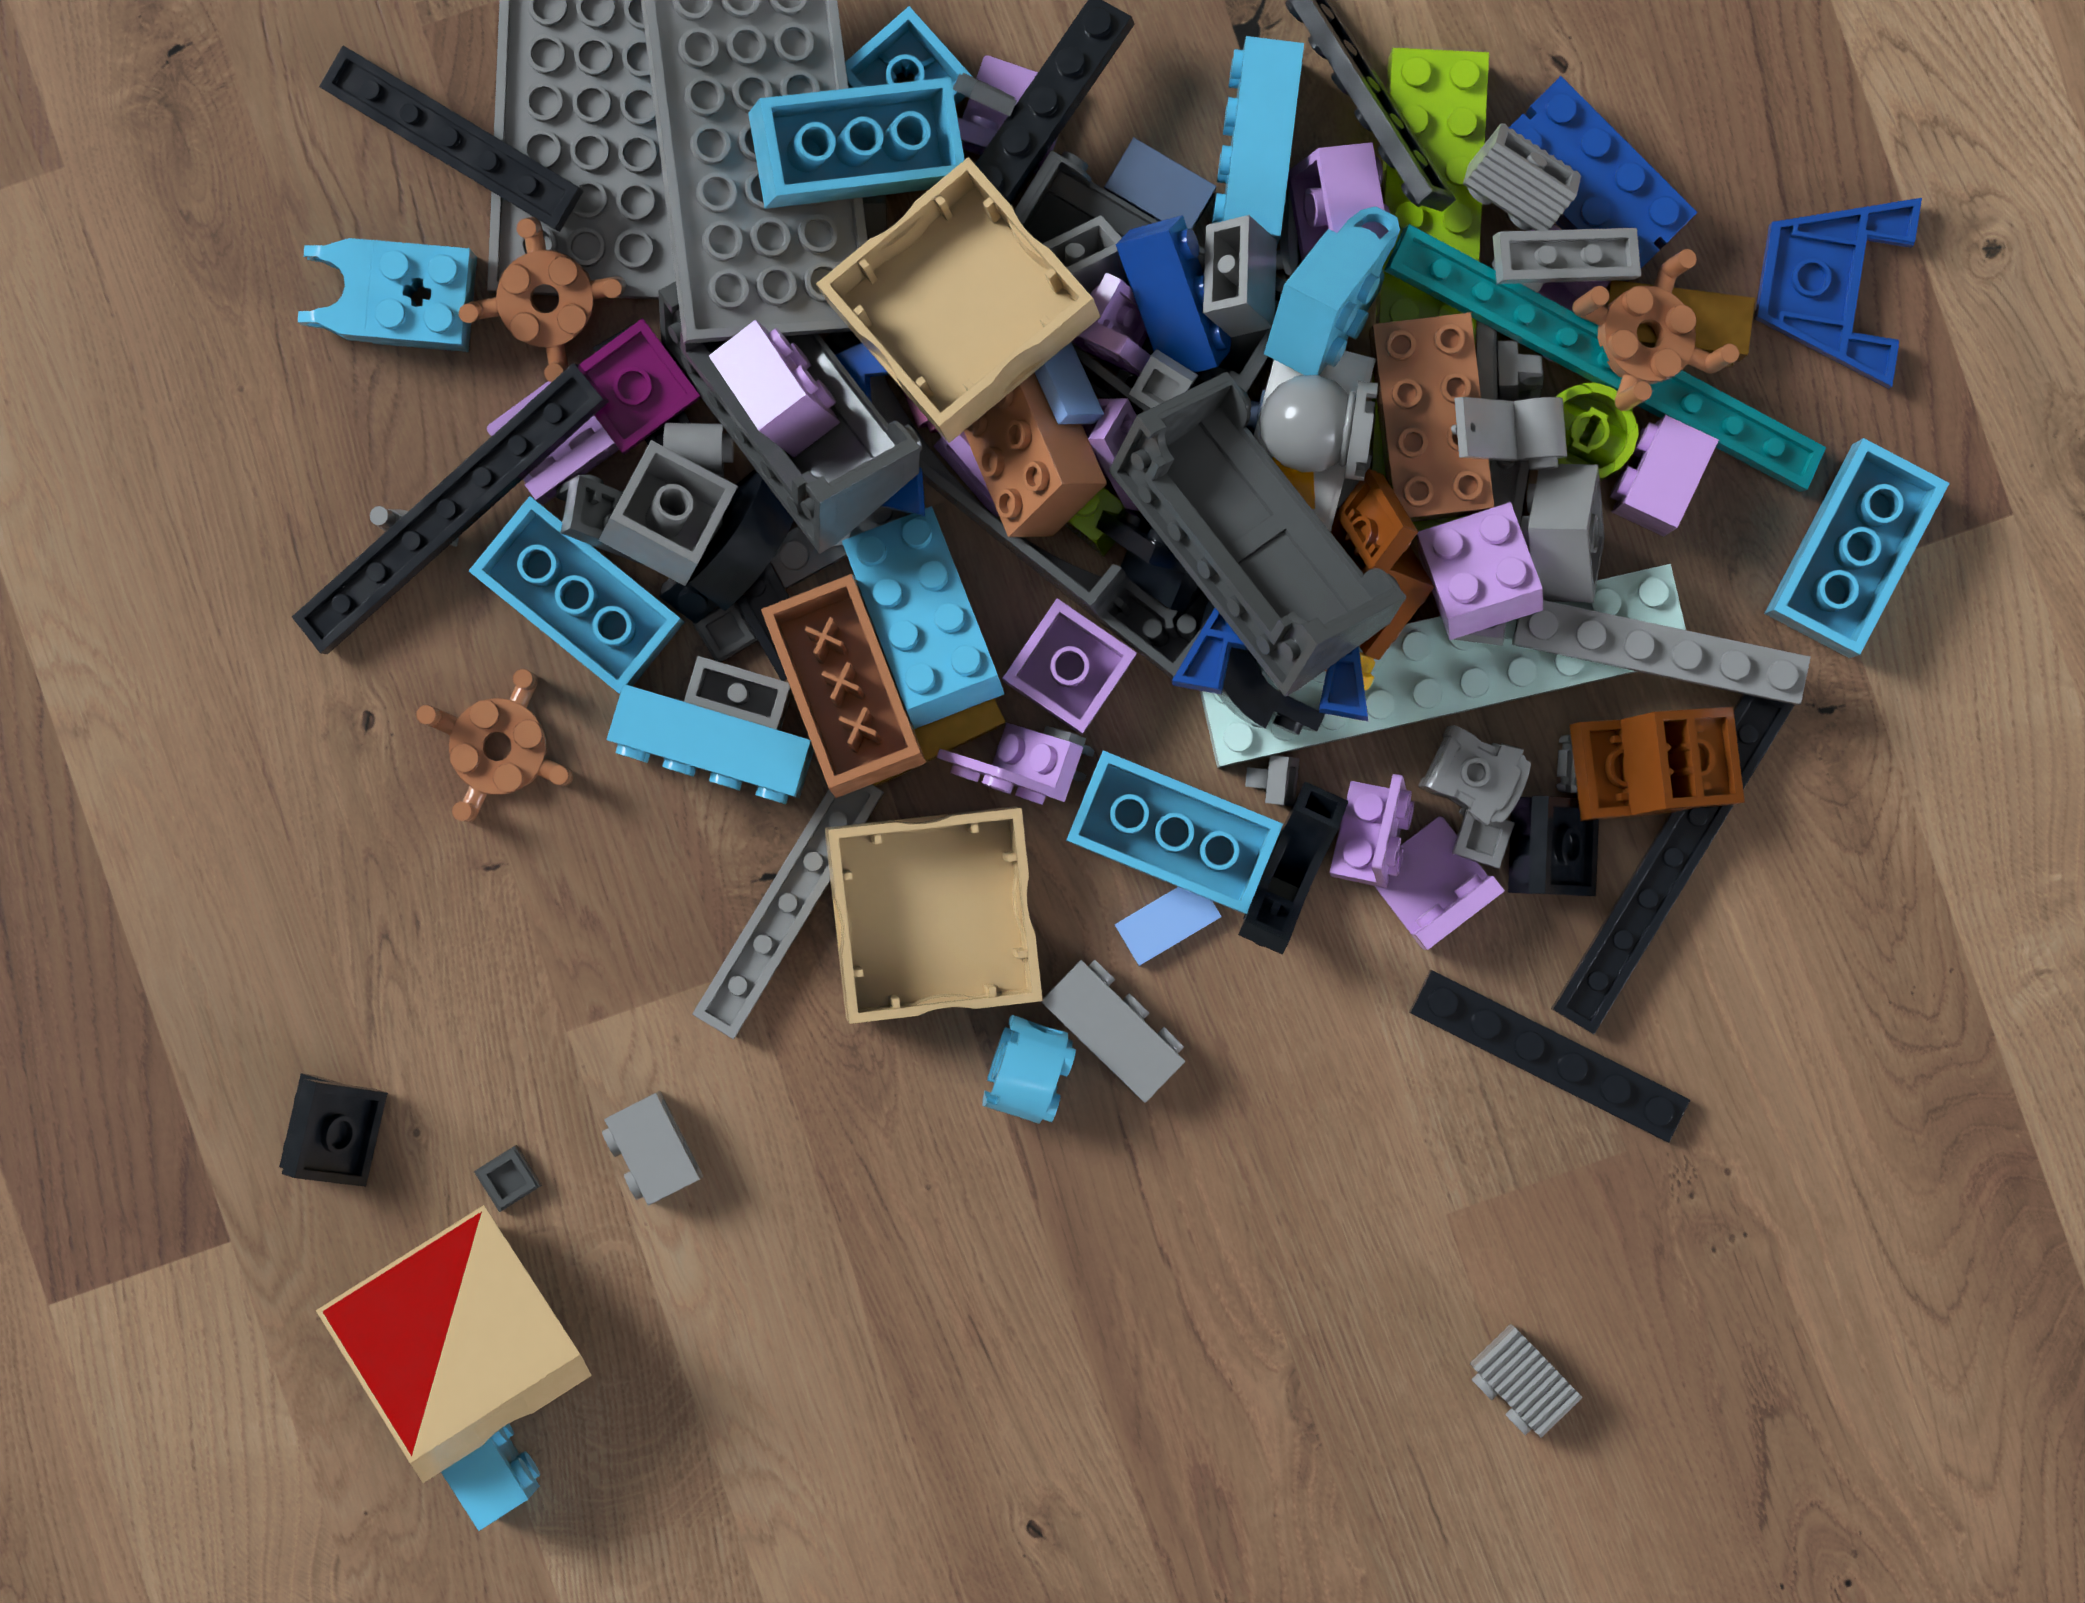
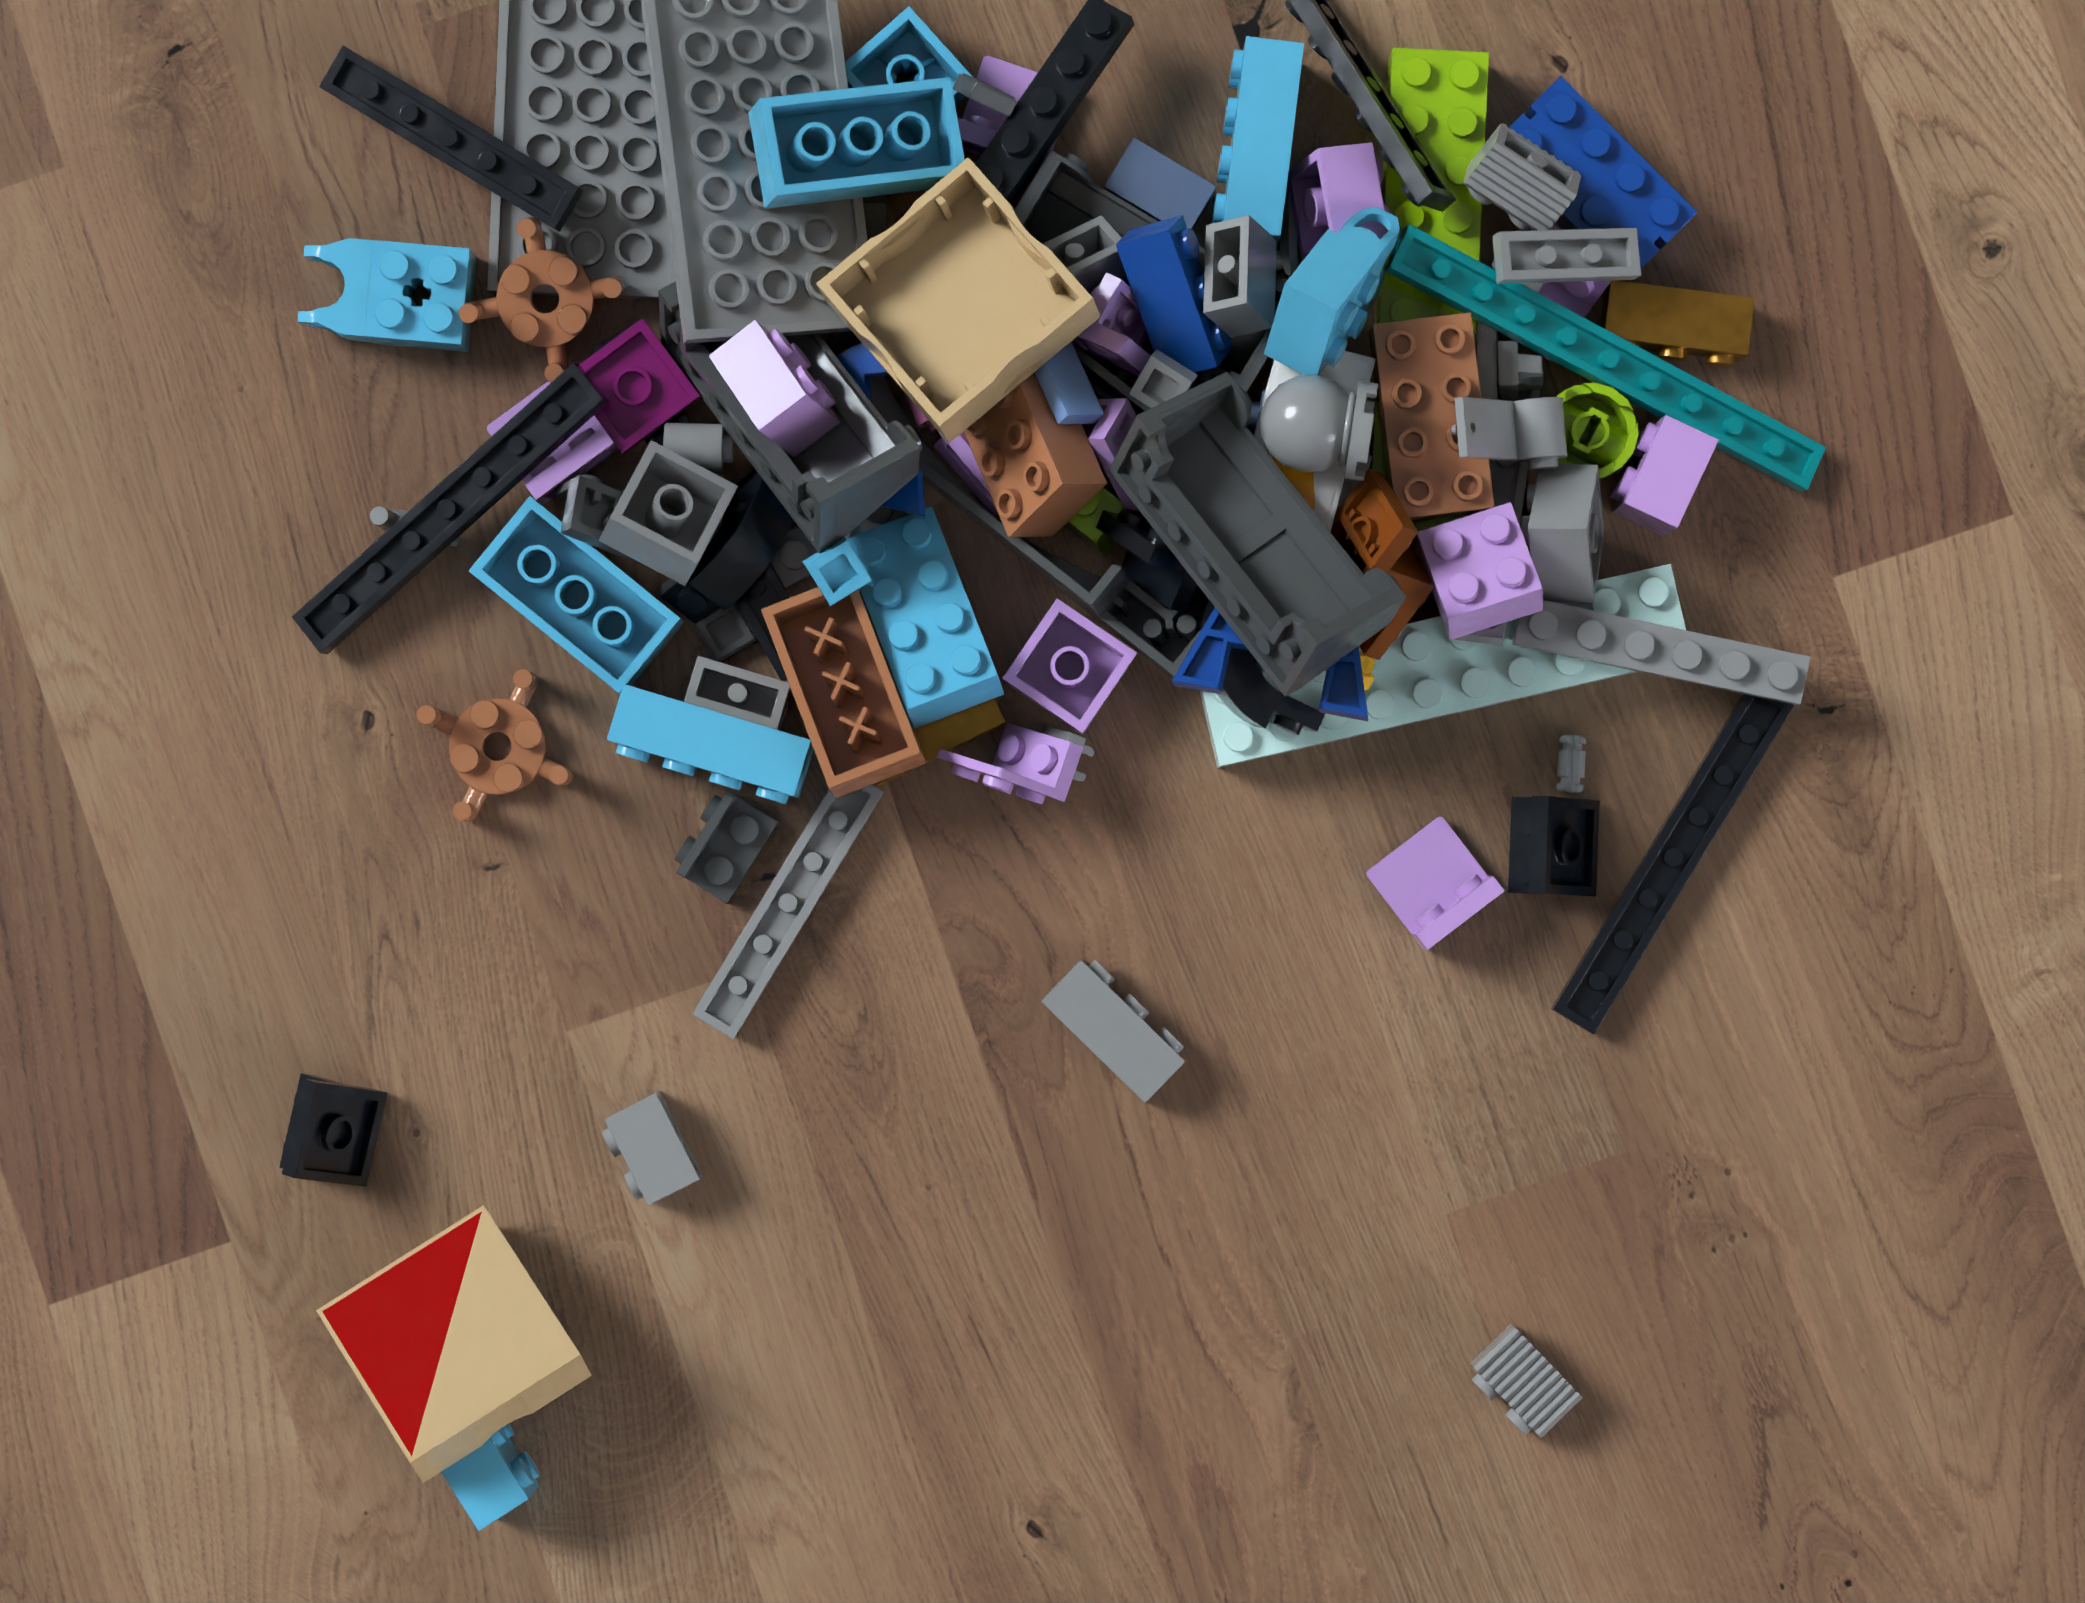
(507, 1178): dark grey tile -> none
(725, 846): none -> dark grey bracket
(837, 571): none -> medium azure tile
(933, 914): tan tile -> none
(1028, 1070): medium azure brick -> none
(1165, 923): light blue tile -> none
(1174, 832): medium azure brick -> none
(1278, 780): light grey tile -> none
(1292, 867): black arch -> none
(1370, 832): lavender bracket -> none
(1477, 775): light grey piece -> none
(1482, 842): light grey tile -> none
(1549, 1056): black plate -> none
(1657, 763): dark orange bracket -> none
(1668, 318): nougat plate -> none
(1815, 279): blue wing -> none
(1856, 548): medium azure brick -> none

